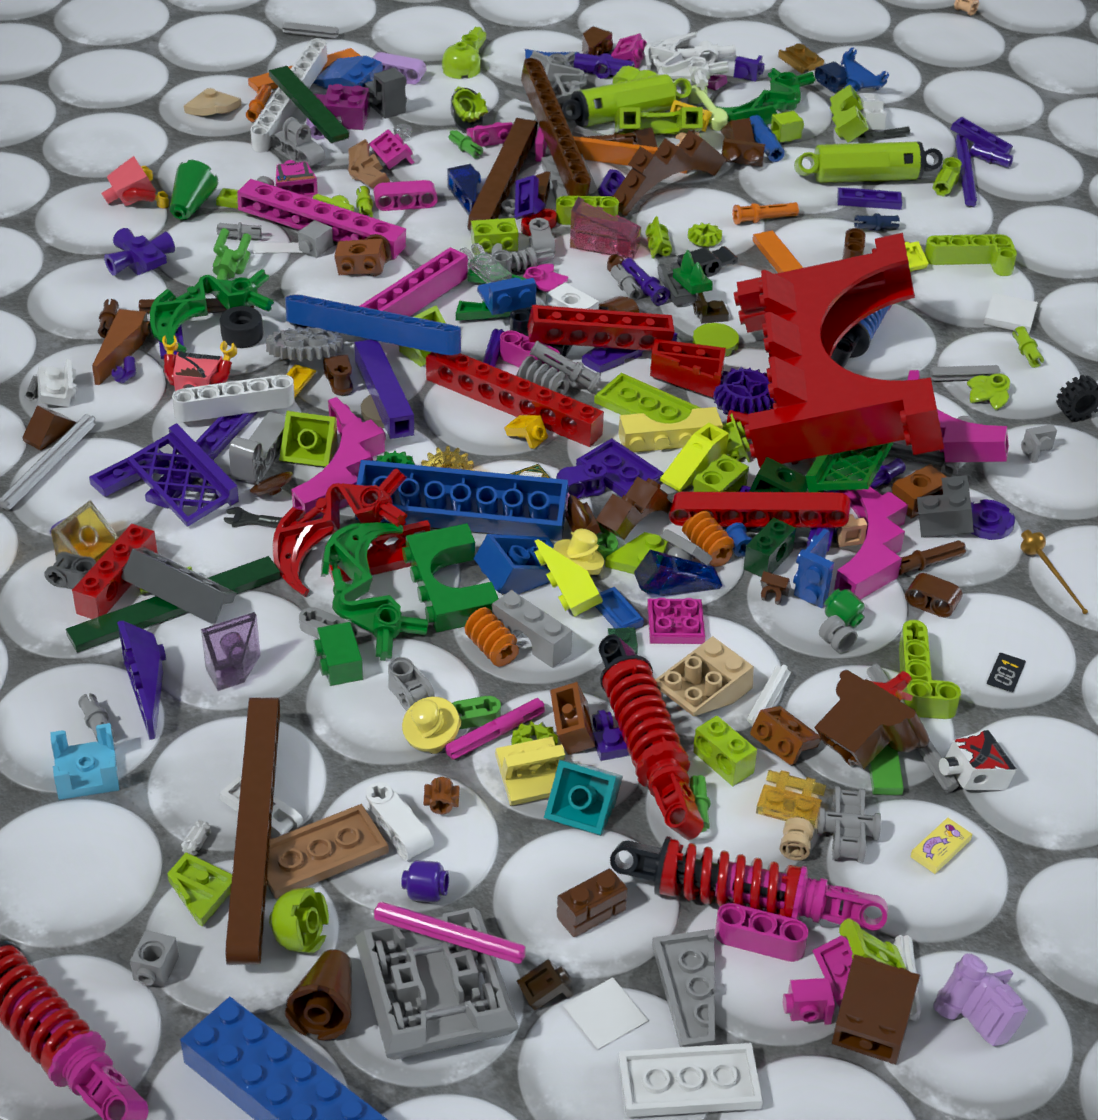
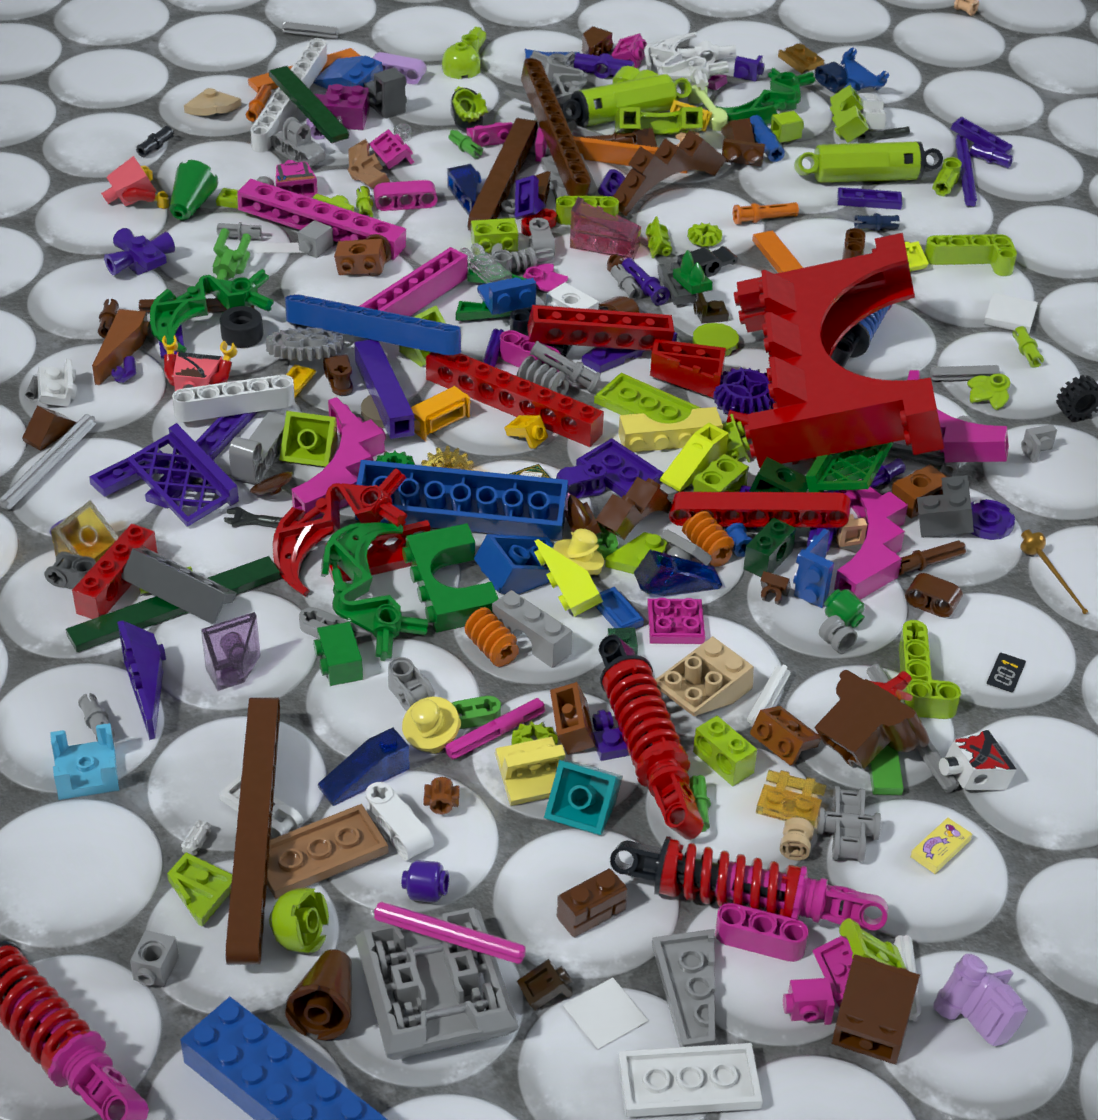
(155, 141): none -> black pin
(372, 762): none -> clear blue slope
(440, 411): none -> light orange window

